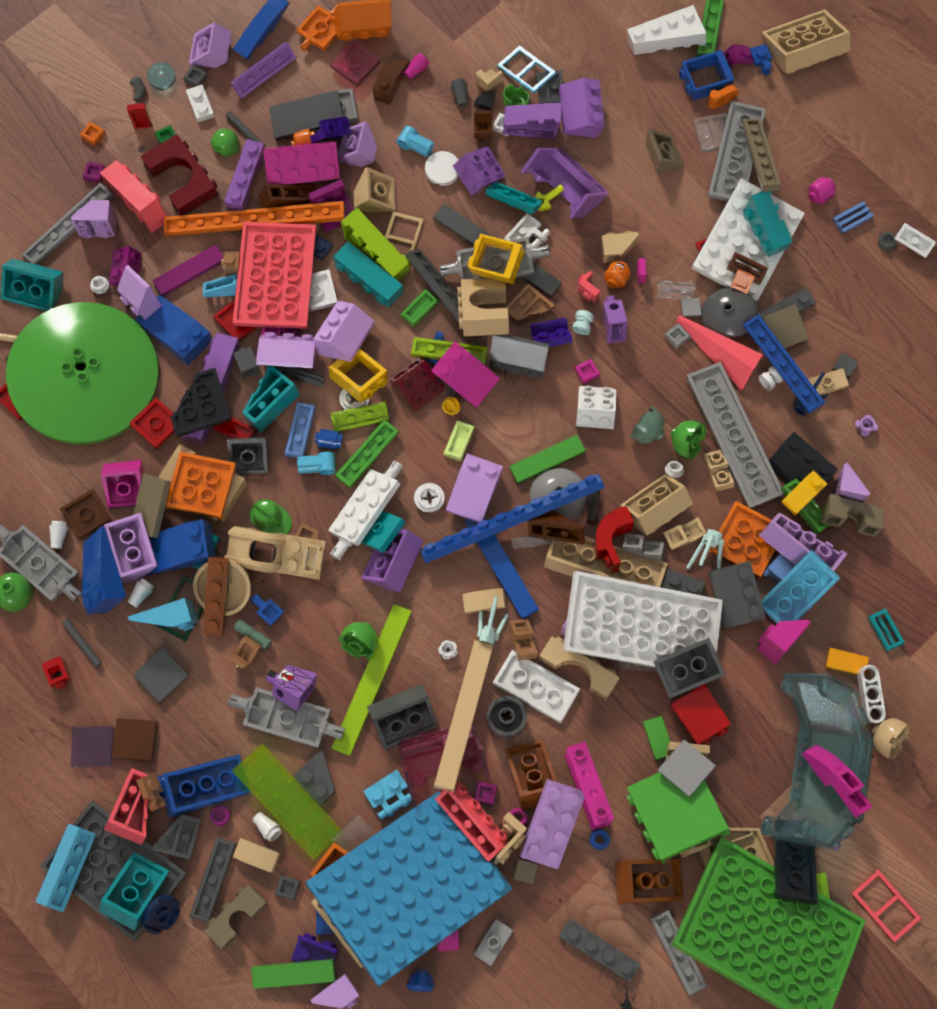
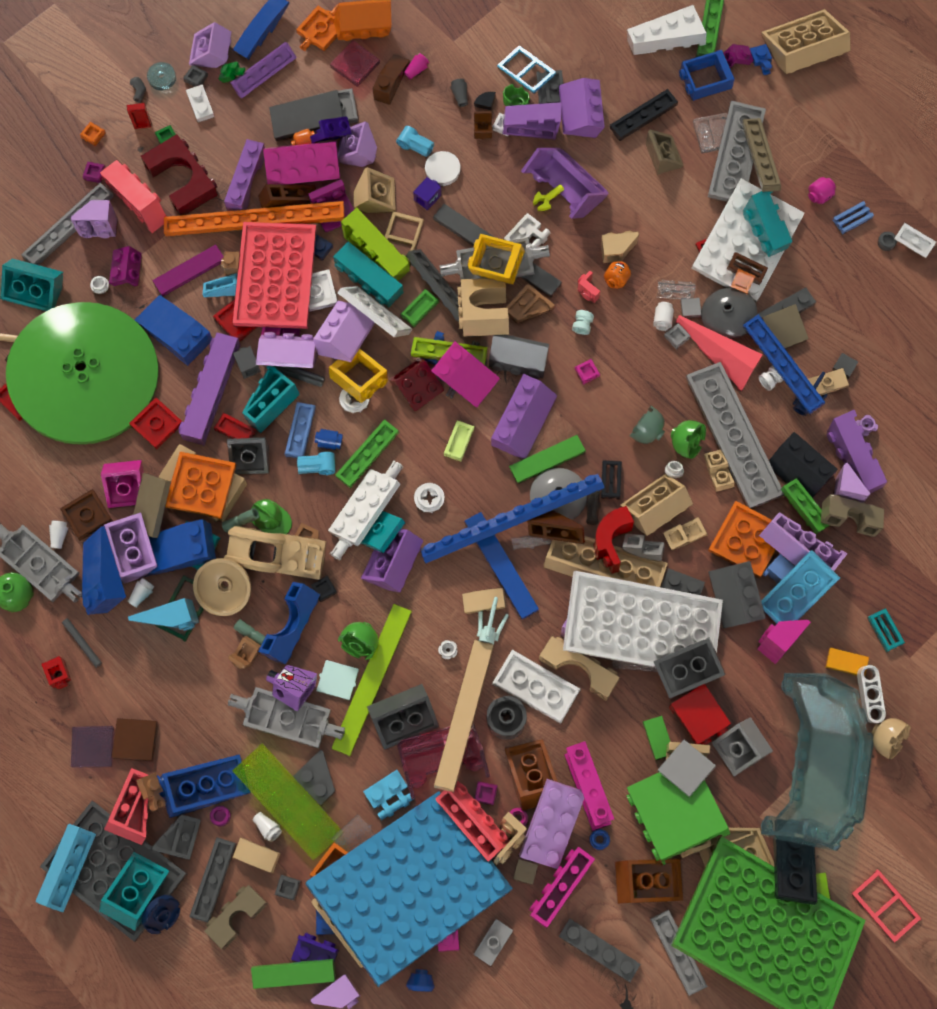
(137, 294): lavender slope -> none
(161, 675): dark grey tile -> none
(201, 405): black plate -> none
(216, 596): dark orange plate -> none
(225, 142): bright green hair -> none
(229, 72): none -> green plate
(240, 520): none -> sand green piece
(242, 127): dark grey bar -> none
(268, 611): blue plate -> none
(300, 602): none -> blue arch
(324, 588): none -> black tile
(337, 680): none -> light aqua piece
(359, 416): lime tile -> none
(375, 311): none -> white tile
(427, 193): none -> dark purple brick
(451, 405): yellow plate -> none
(474, 488): lavender slope -> none
(478, 170): medium lavender bracket -> none
(488, 80): tan panel -> none
(514, 197): teal plate -> none
(523, 417): none -> medium lavender slope
(523, 639): medium nougat slope -> none
(551, 332): dark purple bracket -> none
(562, 887): none -> dark pink brick
(596, 407): white bracket -> none
(610, 495): none -> black tile
(614, 314): medium lavender torso -> none
(641, 270): dark pink tile -> none
(643, 114): none -> black plate
(663, 316): none -> white brick
(710, 539): light aqua plant -> none
(722, 97): orange plate -> none
(742, 746): none -> light grey slope
(804, 492): yellow slope -> none
(840, 776): dark pink slope -> none
(856, 452): none -> medium lavender wedge

